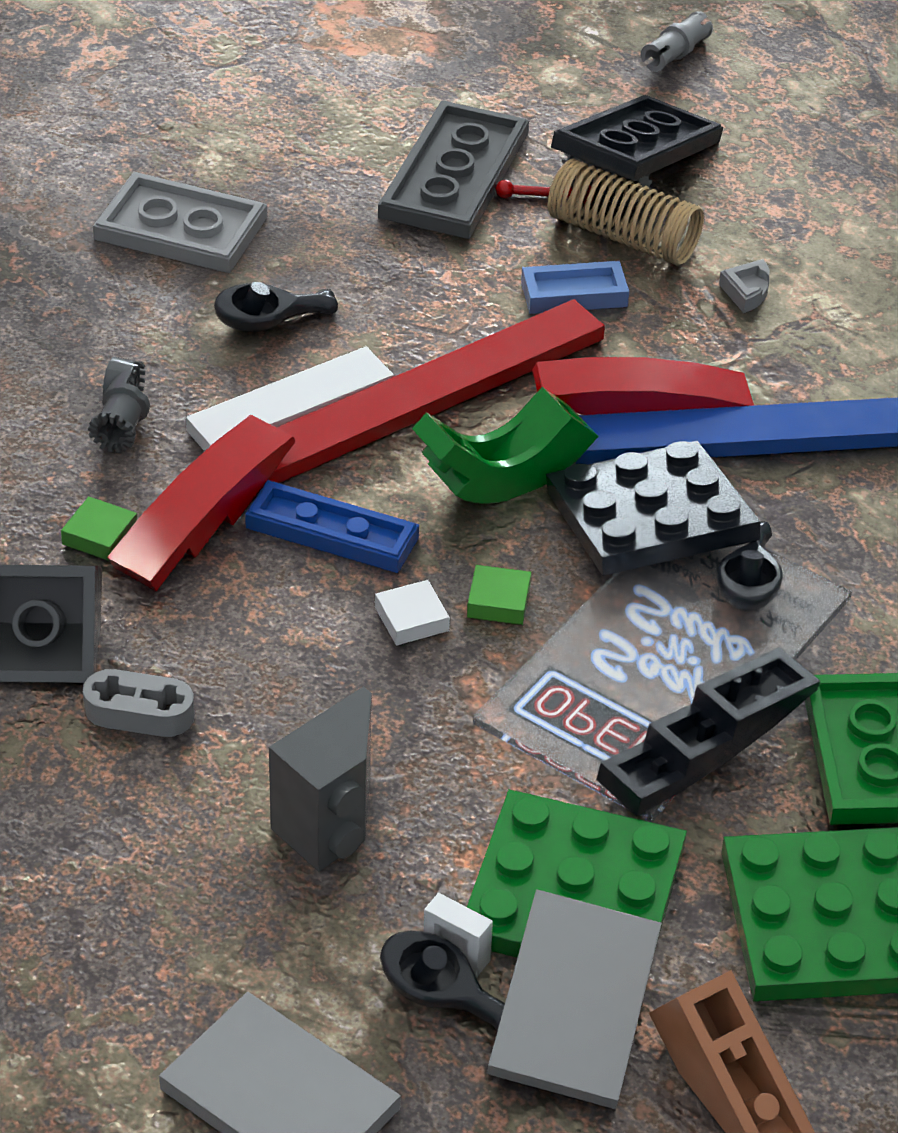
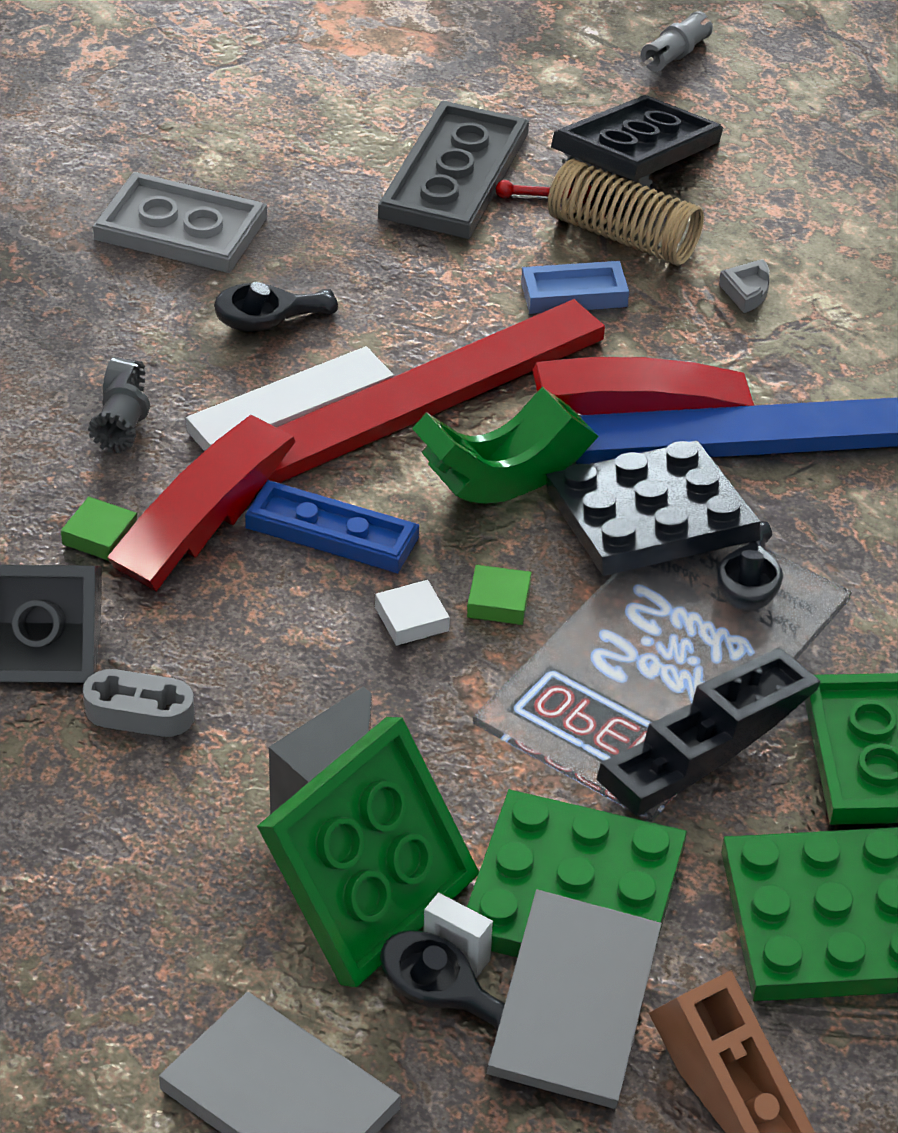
(368, 848): none -> green plate

